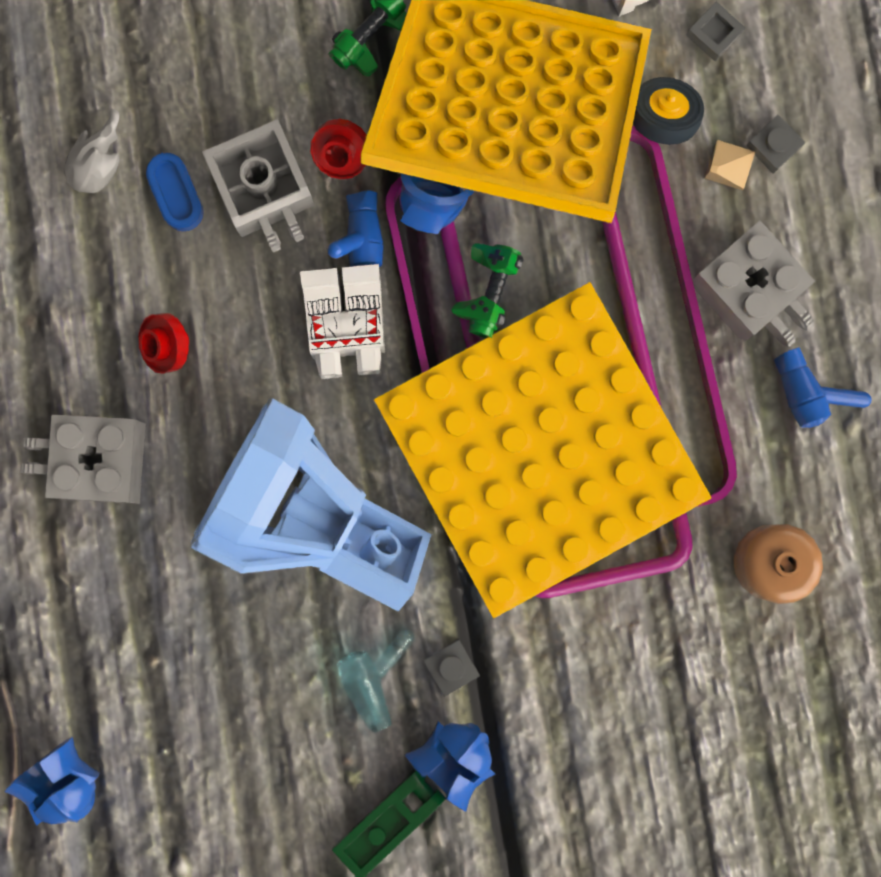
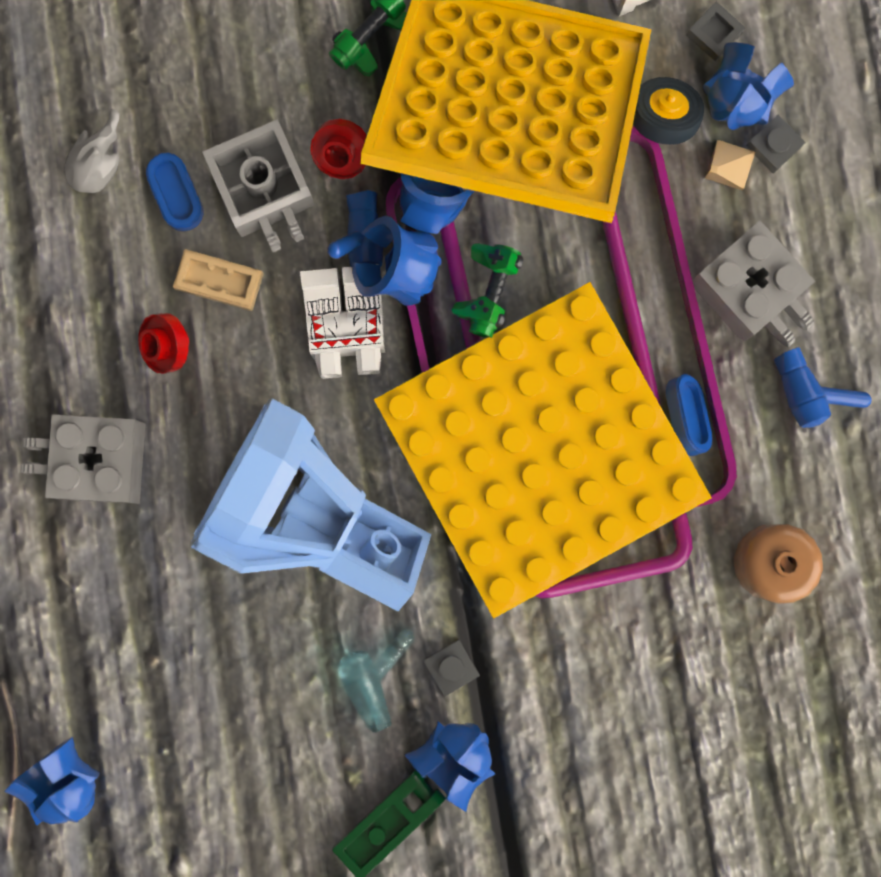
(218, 280): none -> tan plate
(409, 264): none -> blue helmet
(689, 414): none -> blue tile
(739, 93): none -> blue helmet

